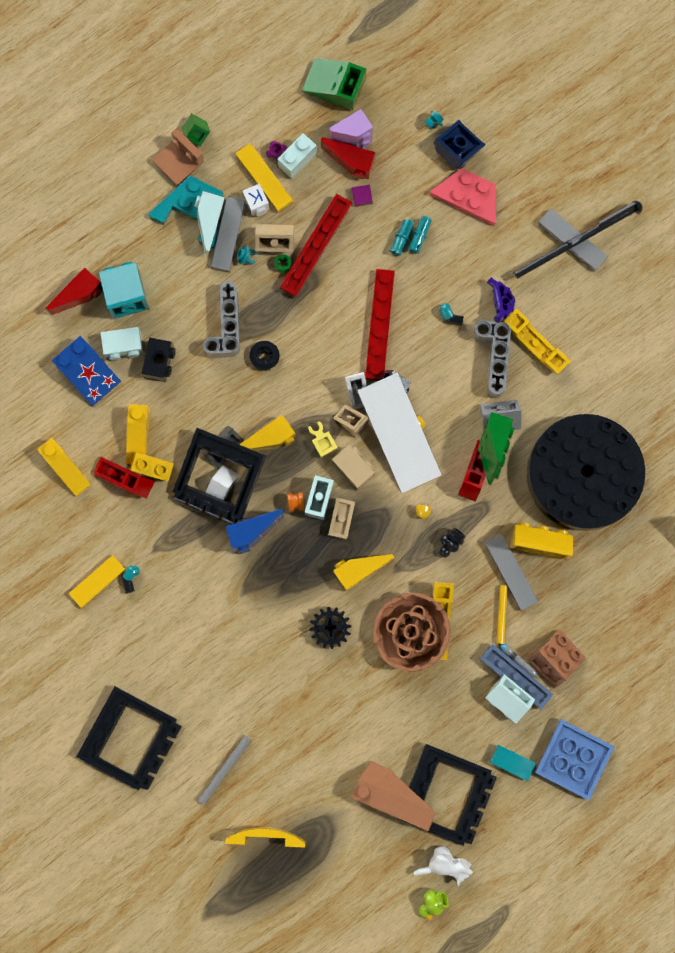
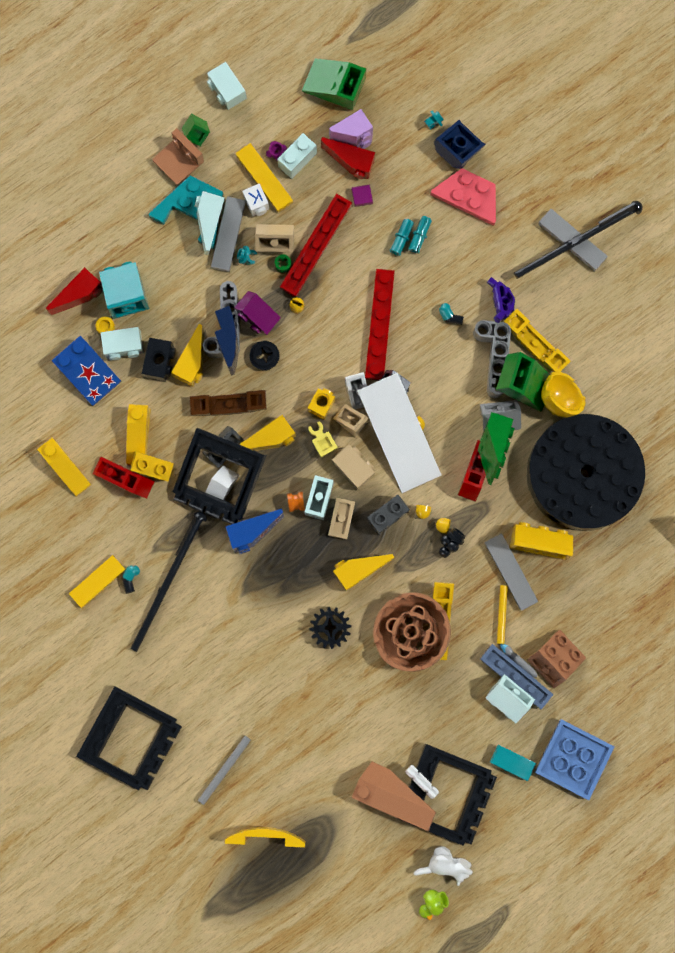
(104, 324): none -> yellow tile
(180, 554): none -> black bar
(190, 363): none -> yellow slope
(226, 85): none -> light aqua brick
(227, 338): none -> dark blue slope
(228, 404): none -> reddish brown slope
(257, 313): none -> magenta brick
(295, 308): none -> yellow hinge
(317, 410): none -> yellow brick
(388, 514): none -> dark grey brick
(422, 782): none -> white axle
(443, 525): none -> yellow hinge
(523, 379): none -> green slope
(562, 395): none -> yellow cylinder

